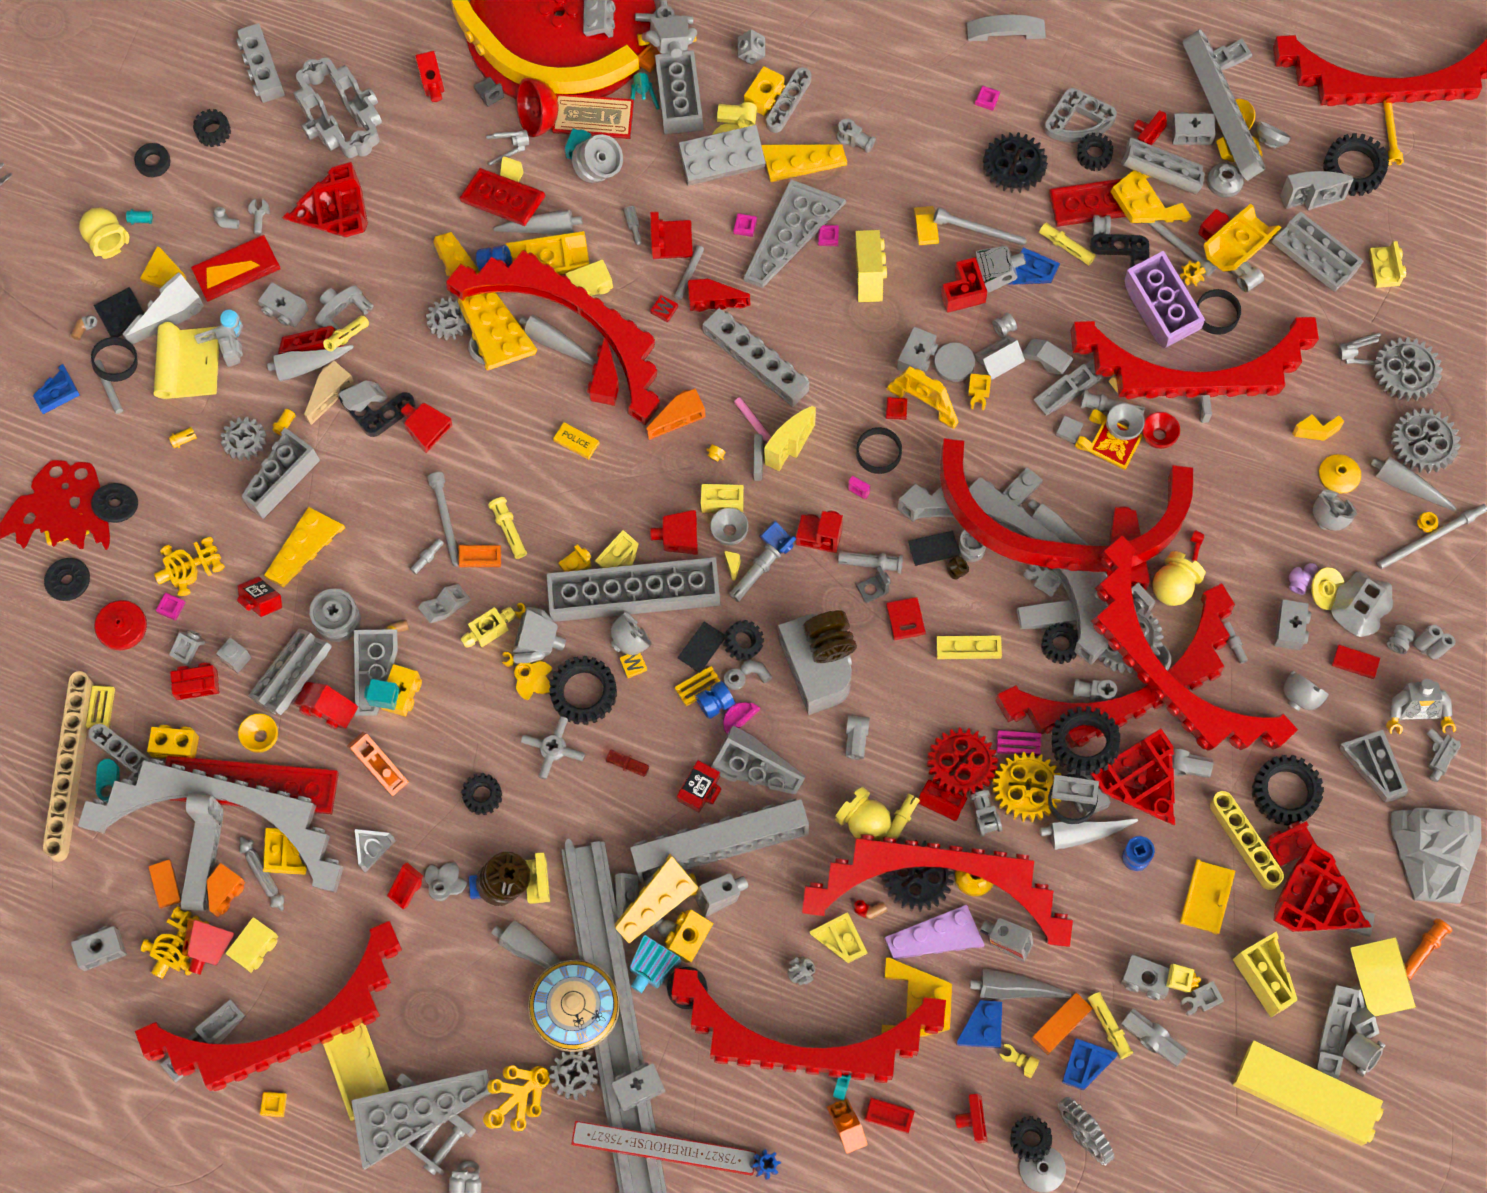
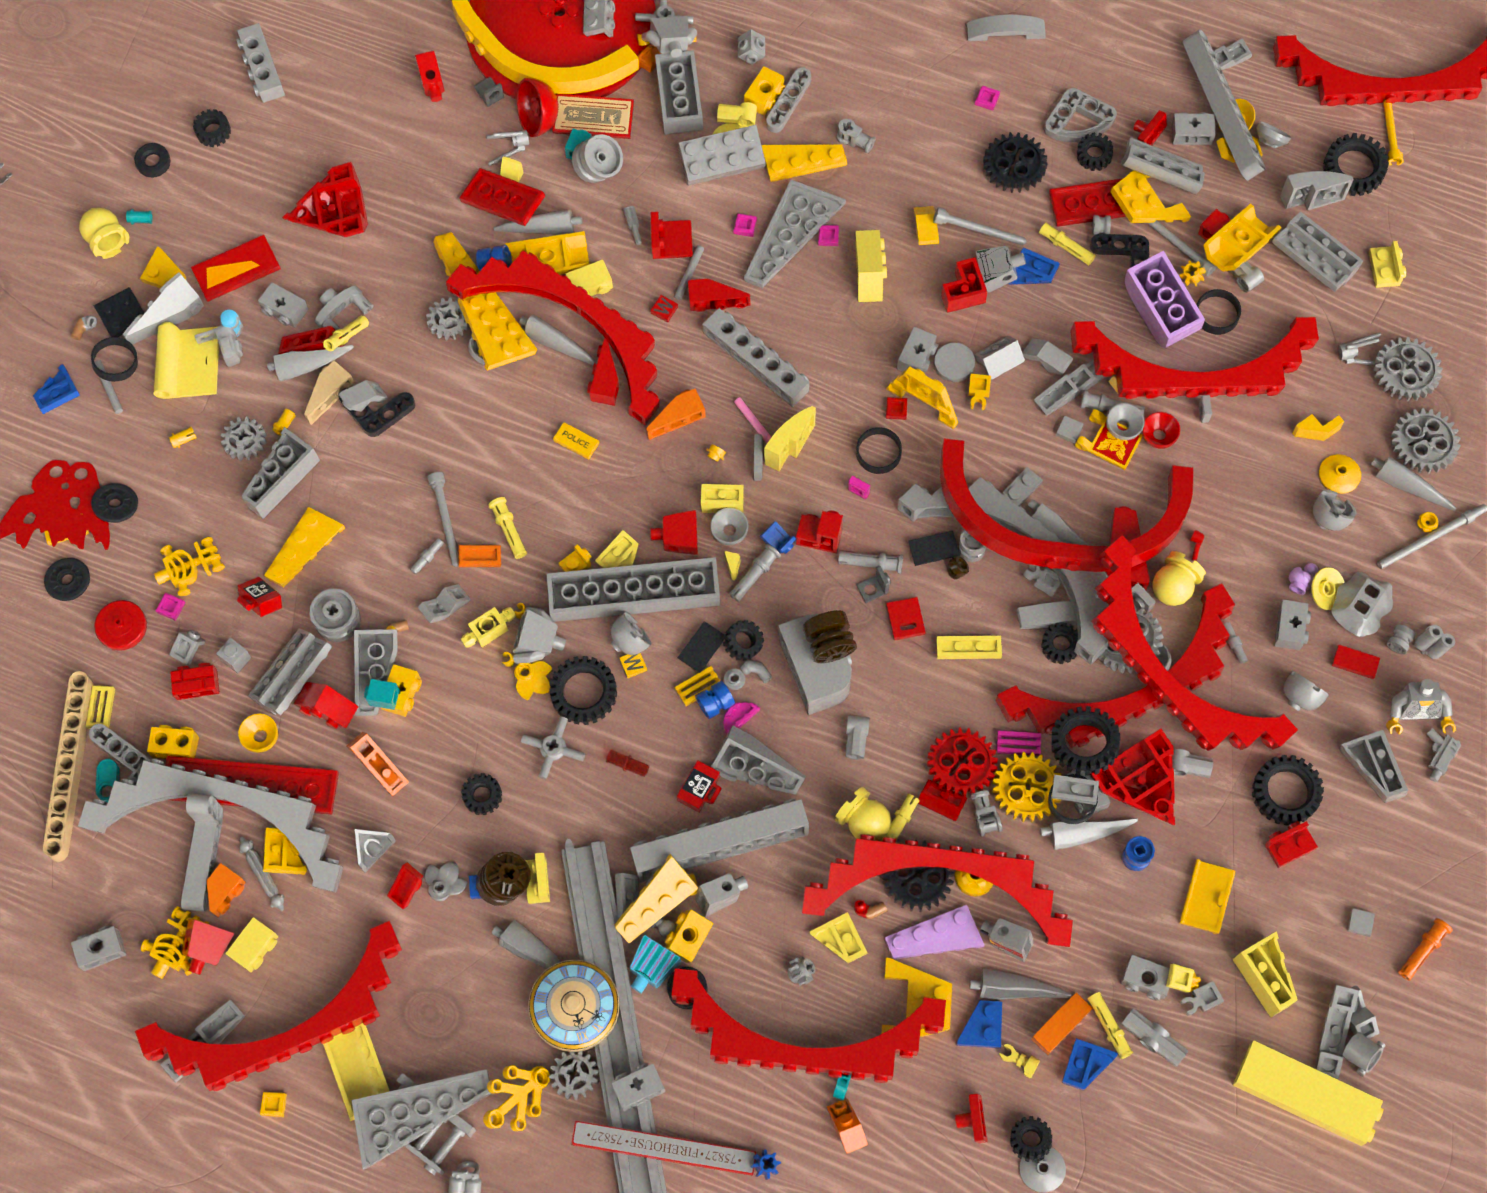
(165, 884): orange tile -> none
(223, 220): light grey arm -> none
(265, 209): light grey bar -> none
(326, 127): light grey piece -> none
(425, 424): red torso -> none
(642, 85): teal plant -> none
(889, 1115): red tile -> none
(1004, 325): light grey wheel -> none
(1086, 1131): light grey gear -> none
(1095, 690): light grey connector -> none
(1225, 187): light grey piece -> none
(1247, 851): light yellow beam -> none
(1318, 896): red wedge -> none
(1383, 977): light yellow slope -> none
(1436, 851): light grey wedge -> none

